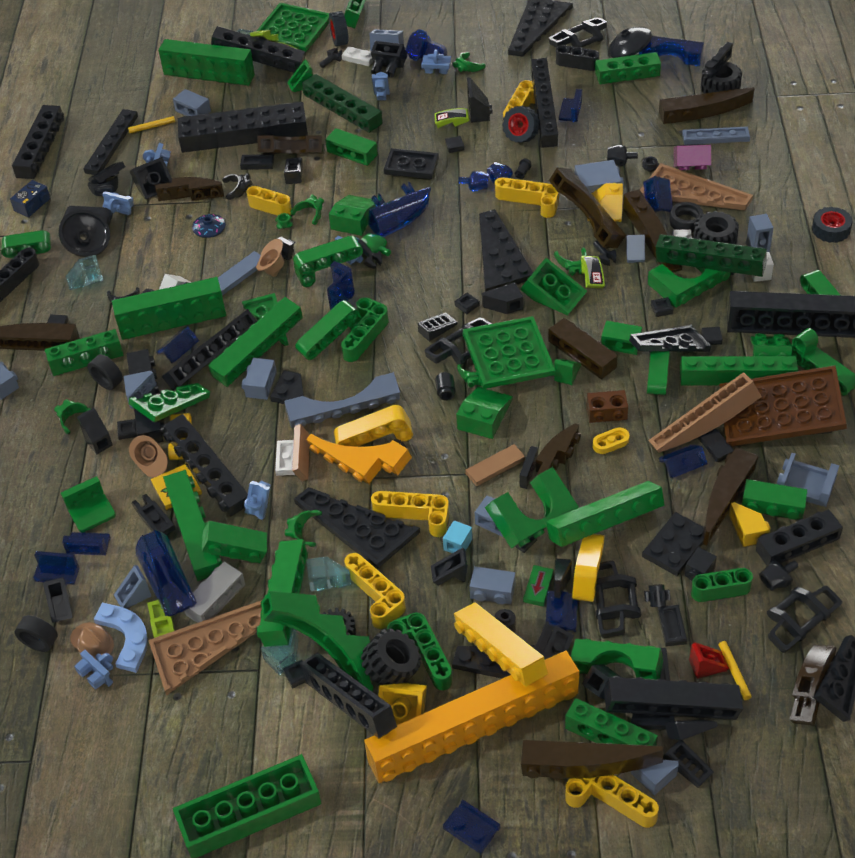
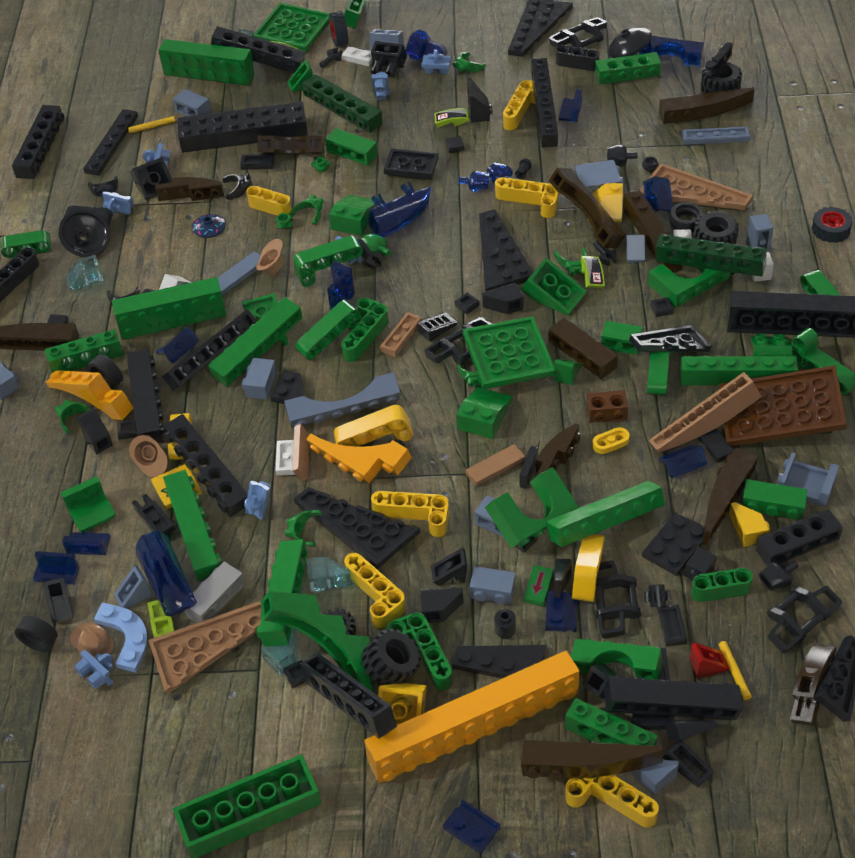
(30, 198): dark blue brick -> none
(94, 390): none -> light orange arch
(111, 170): black plate -> none
(139, 384): sand blue slope -> none
(168, 401): green wing -> none
(234, 542): green brick -> none
(265, 34): lime slope -> none
(287, 250): black tile -> none
(293, 170): black slope -> none
(320, 164): none -> green plate
(400, 334): none -> medium nougat tile
(440, 603): none -> black slope
(445, 386): black brick -> none
(457, 537): medium azure panel -> none
(500, 644): yellow brick -> none
(512, 126): black wheel -> none
(552, 640): black plate -> none
(692, 156): magenta brick -> none
(712, 335): black tile -> none

